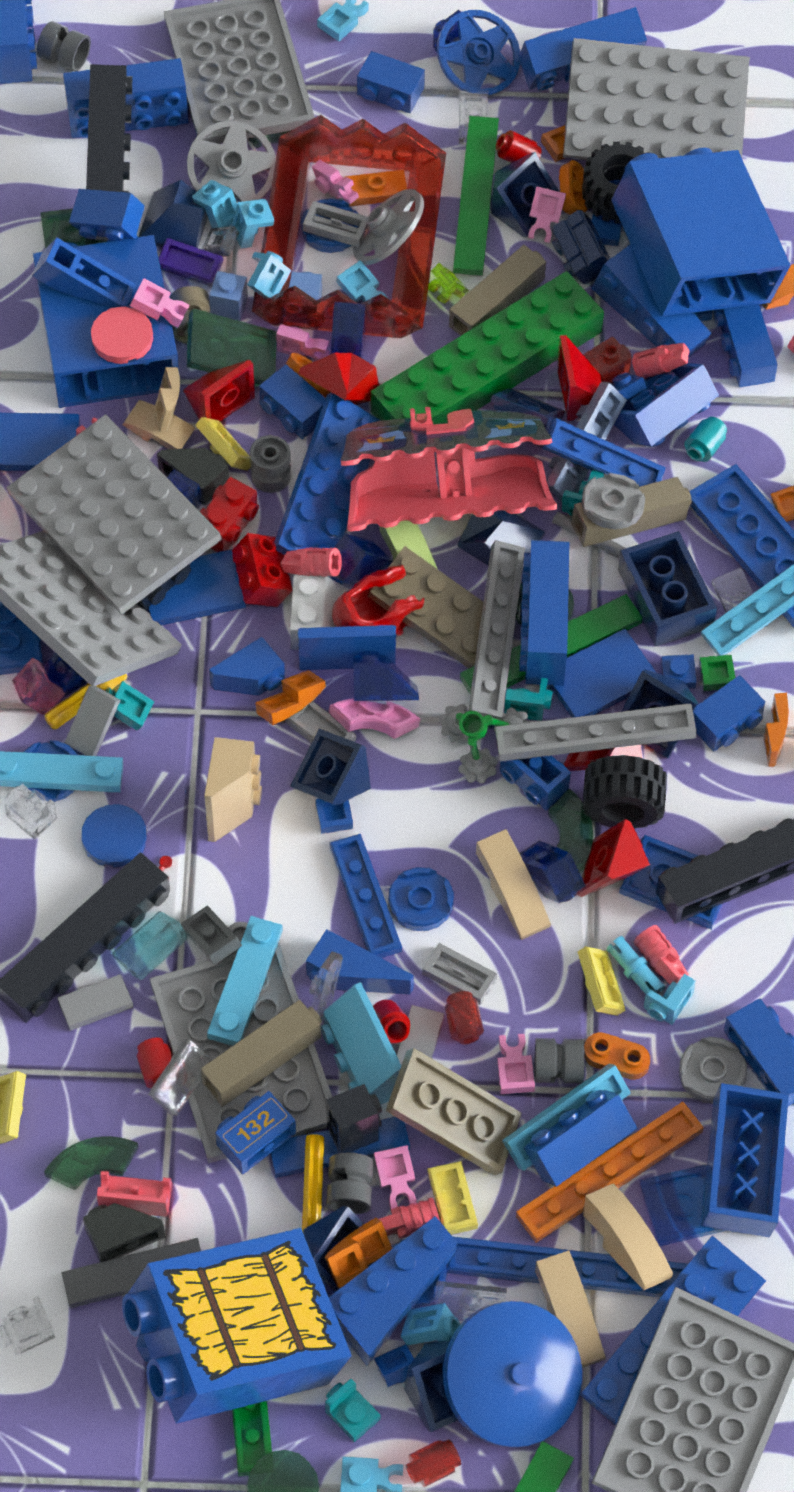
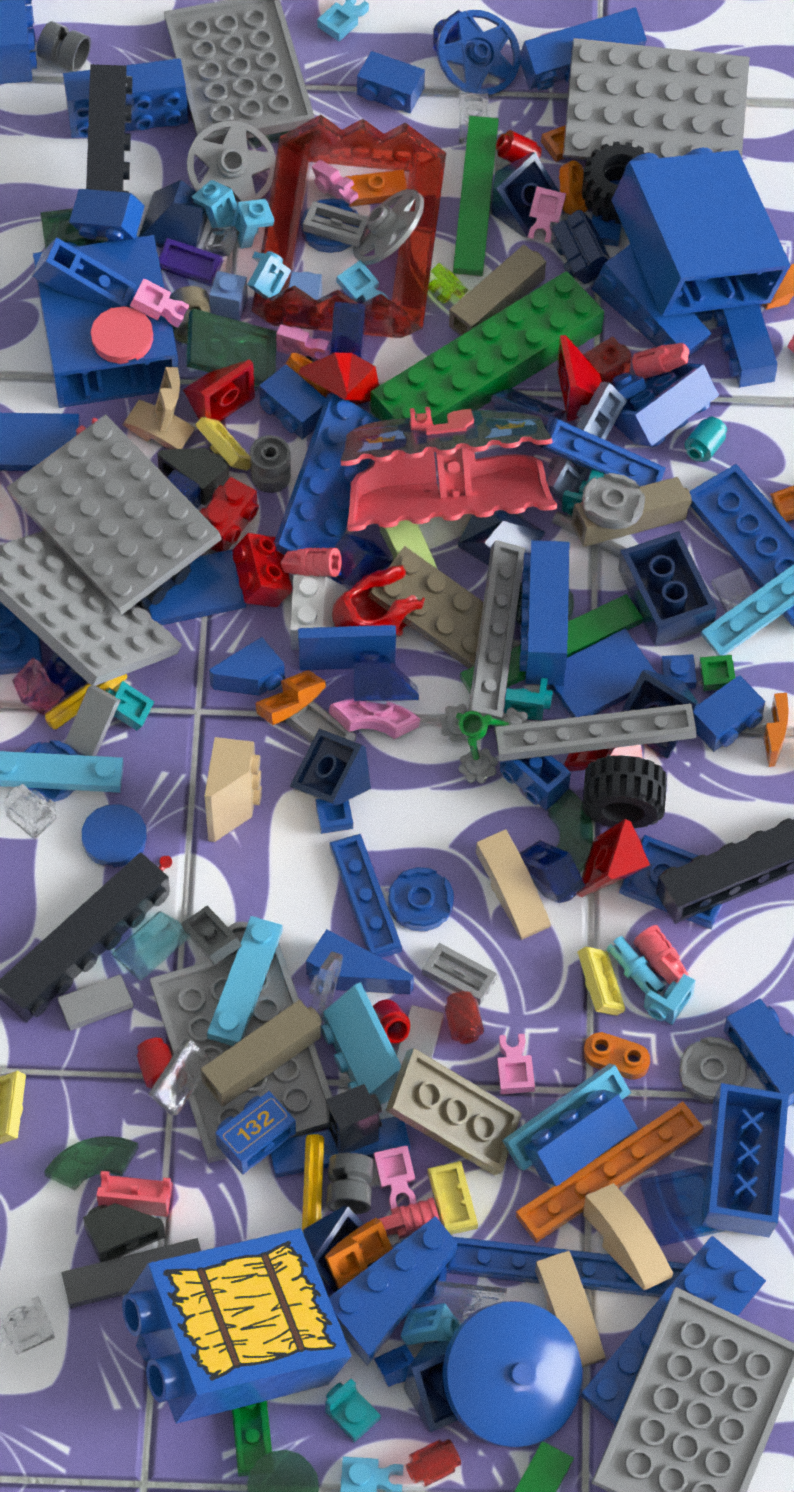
(559, 1060): dark grey wheel -> none

